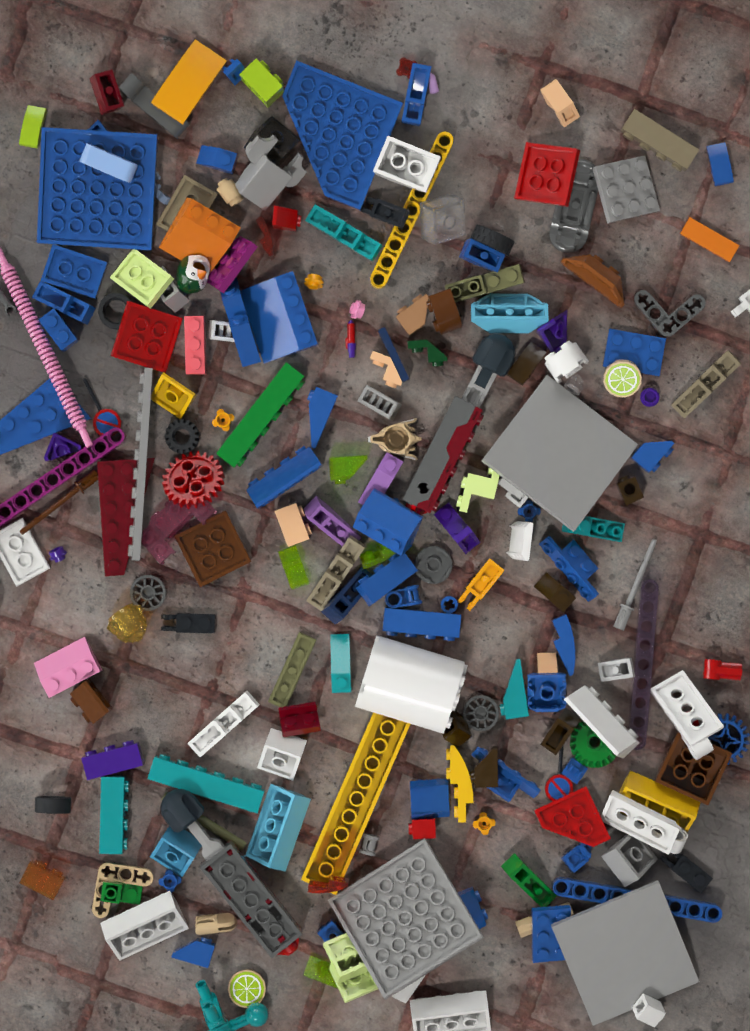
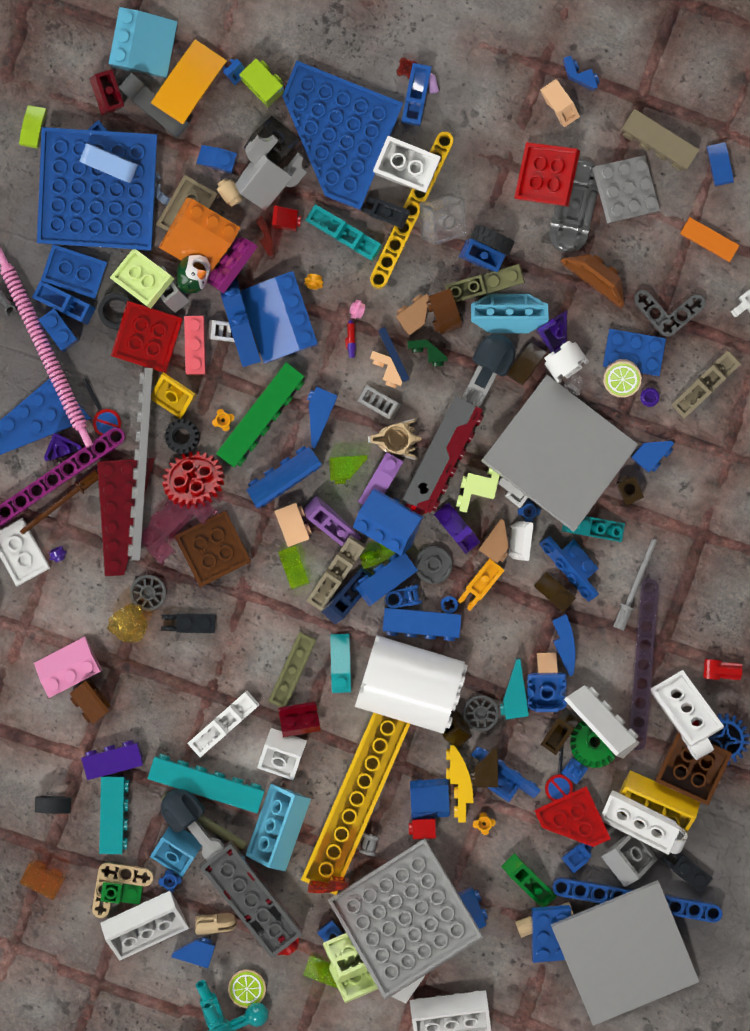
(142, 43): none -> medium azure slope
(496, 543): none -> medium nougat slope
(585, 79): none -> blue slope
(616, 669): light grey slope -> none
(648, 1010): white brick -> none

